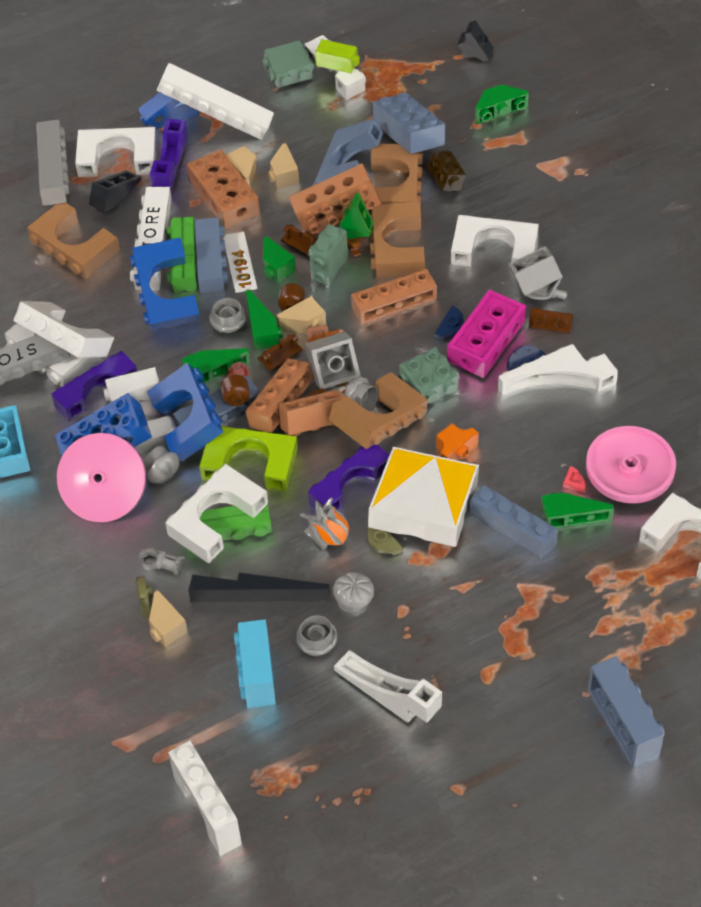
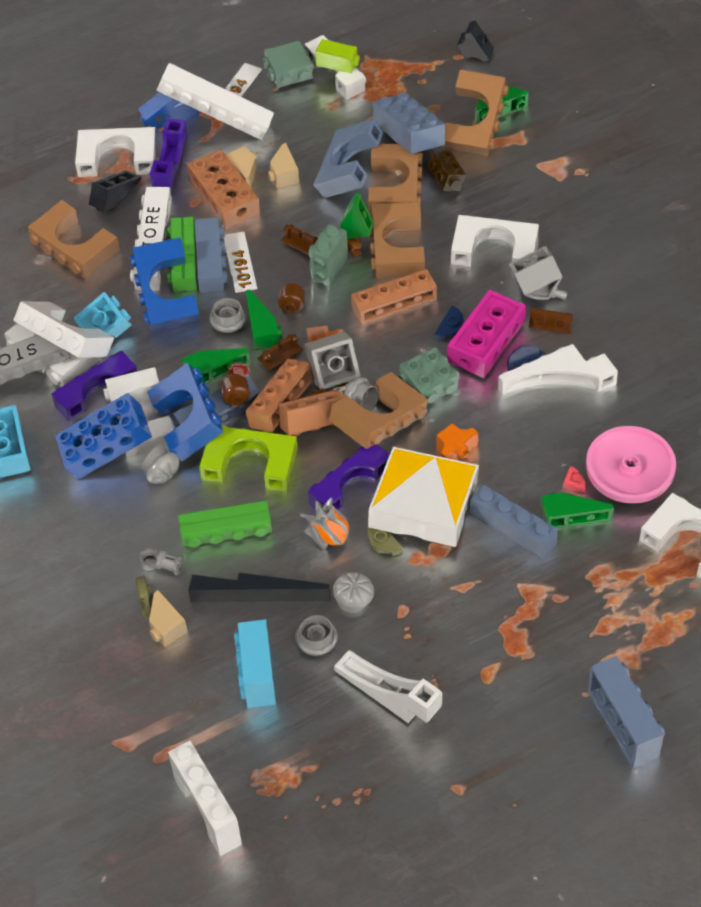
(52, 162): light grey brick -> none
(104, 315): none -> medium azure plate
(121, 474): bright pink dish -> none
(223, 487): white arch -> none
(243, 79): none -> white sticker
(277, 261): green slope -> none
(302, 316): tan slope -> none
(328, 199): nougat brick -> none
(478, 138): none -> medium nougat arch

